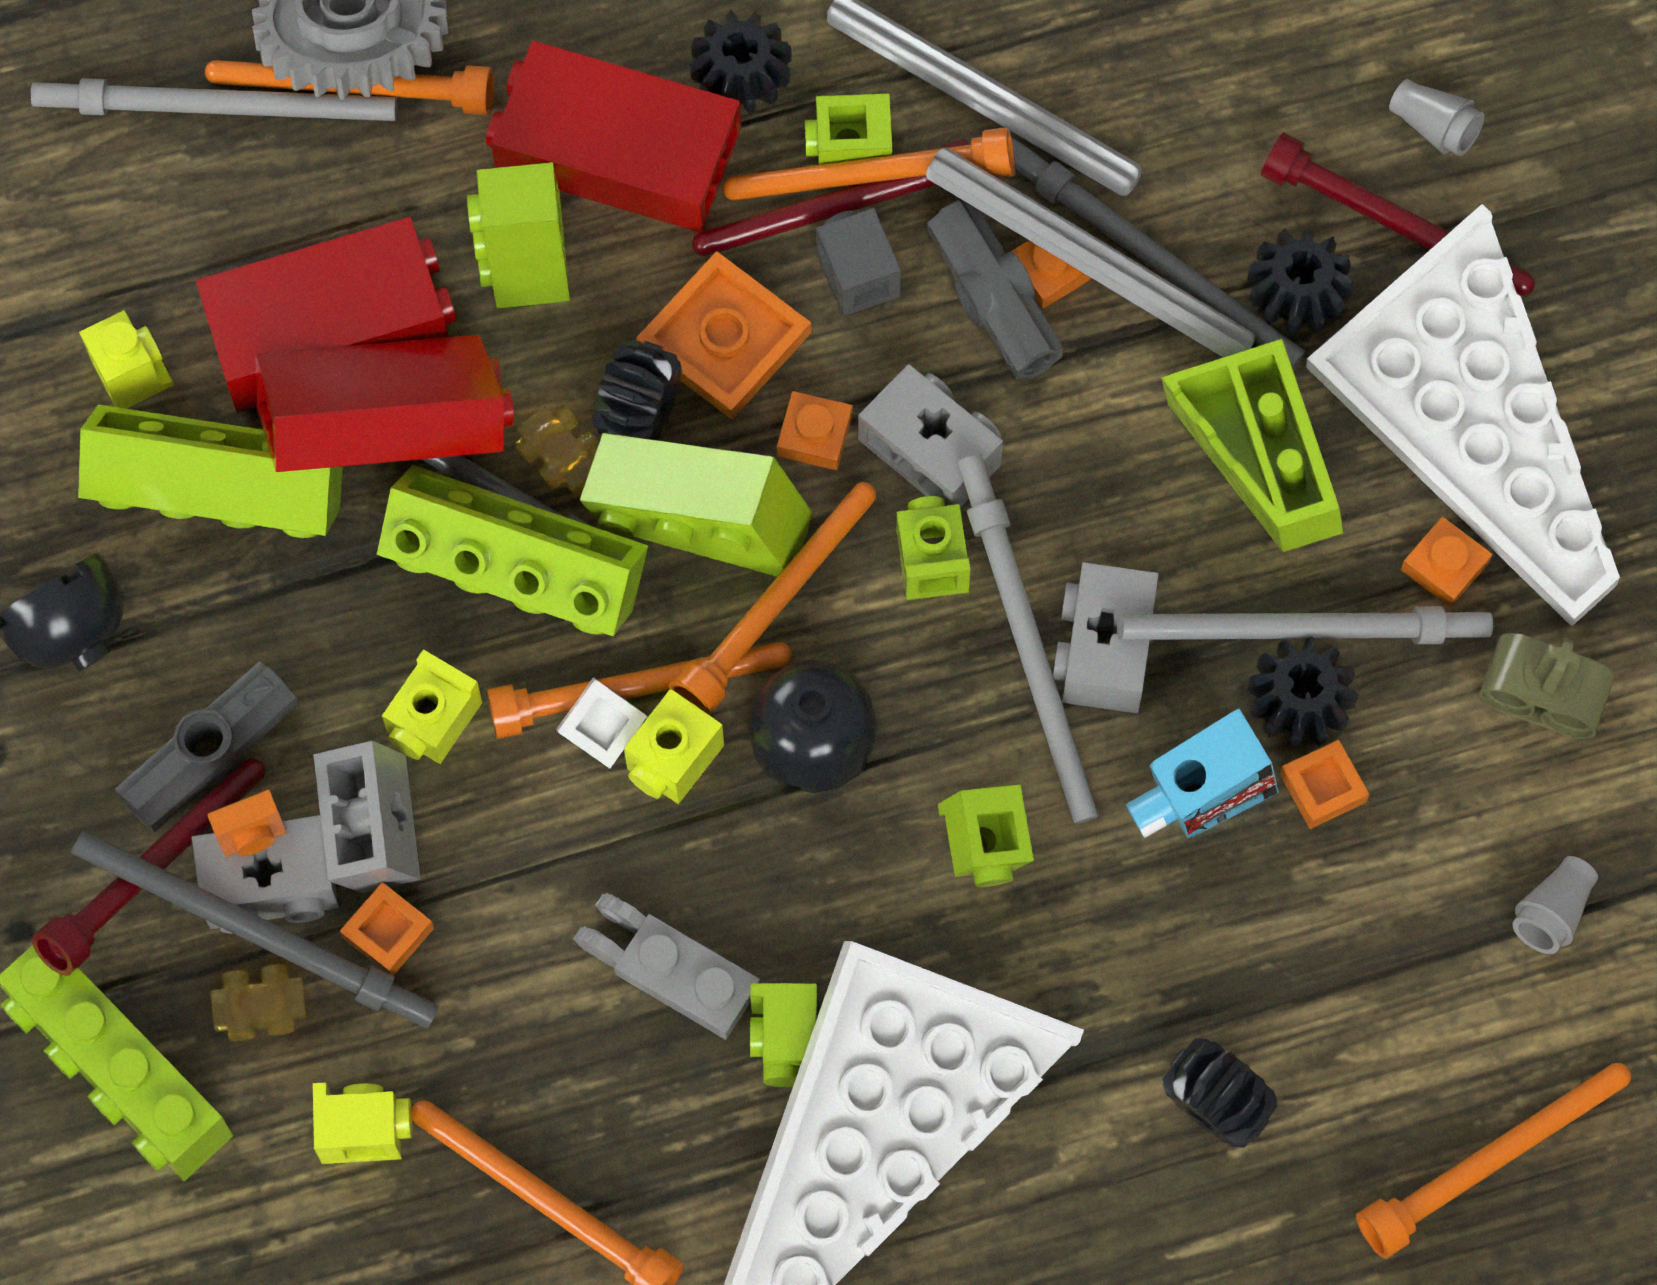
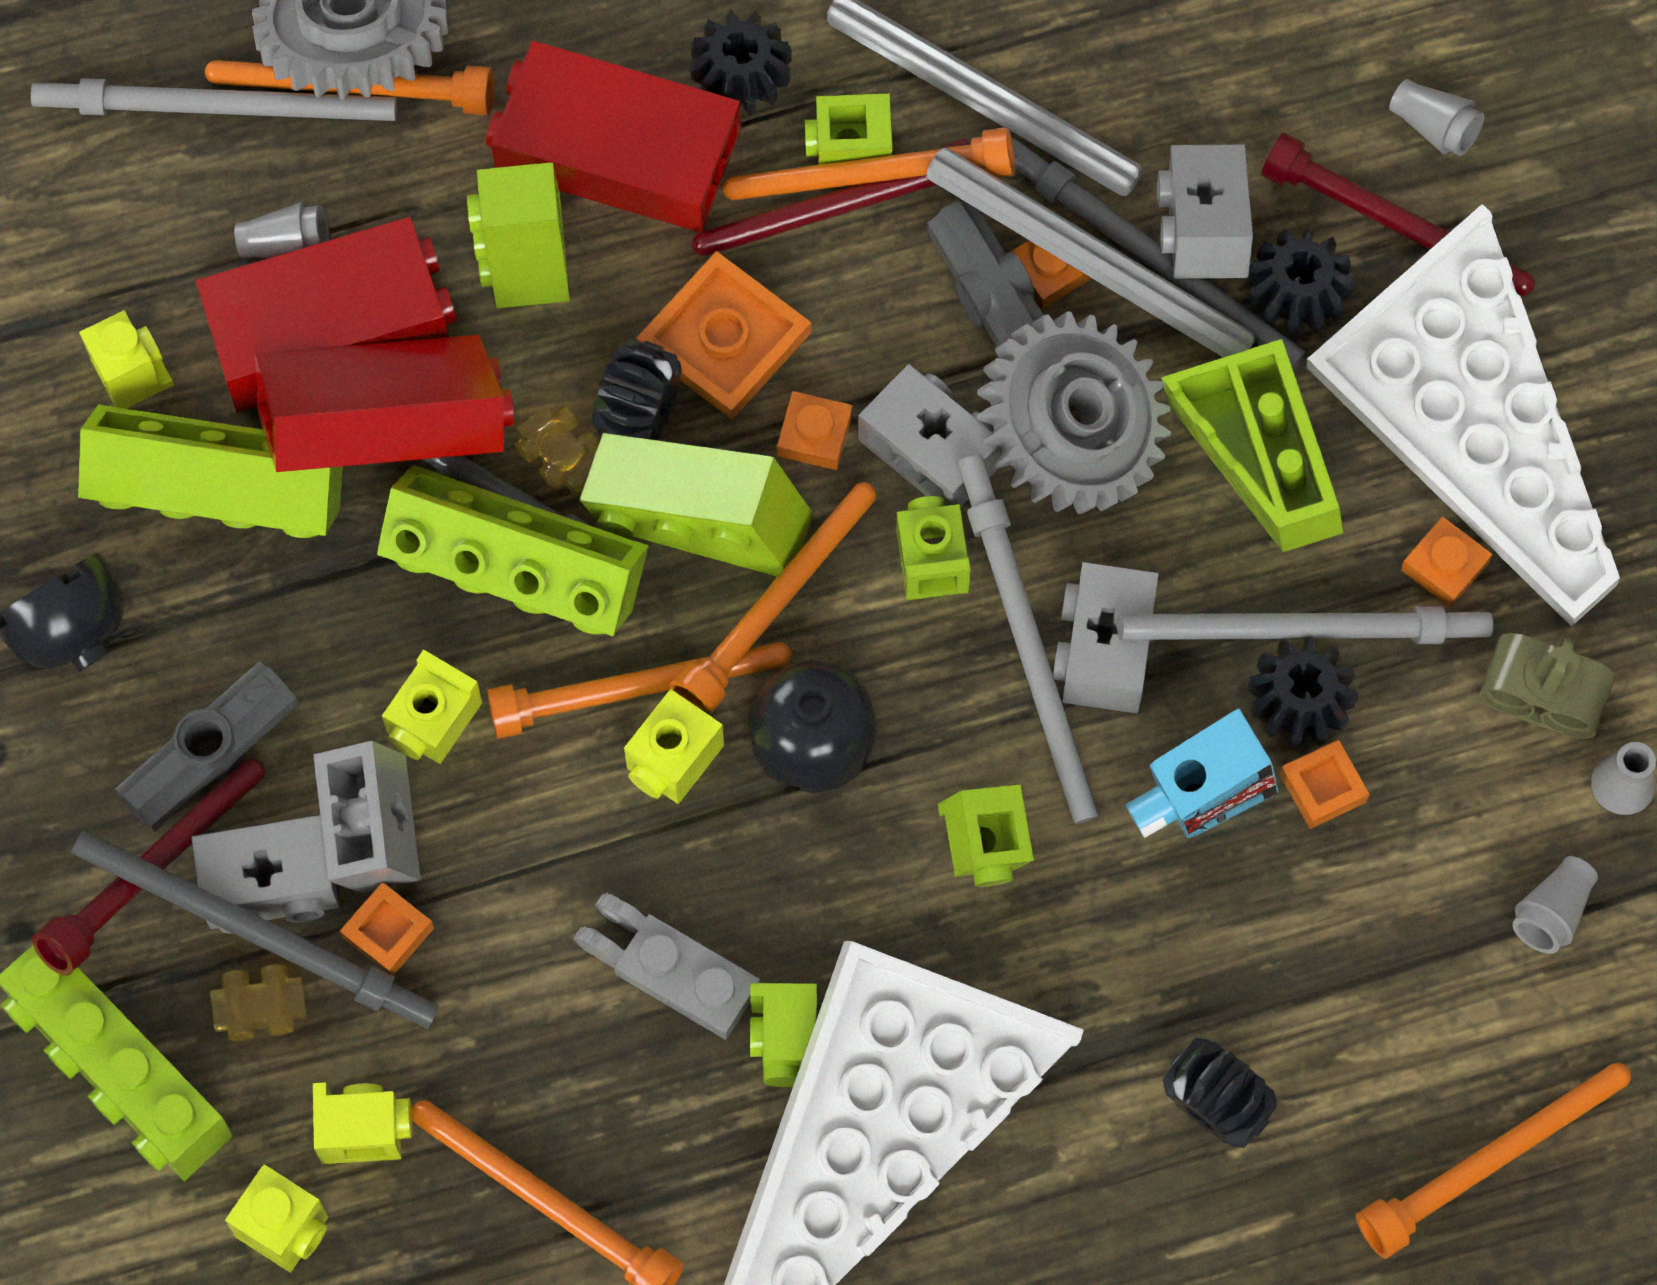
(247, 825): orange plate -> none
(278, 1219): none -> neon yellow brick
(282, 231): none -> light grey cone
(601, 722): white tile -> none
(858, 261): dark grey brick -> none
(1038, 436): none -> light grey gear
(1207, 211): none -> light grey brick
(1625, 779): none -> light grey cone

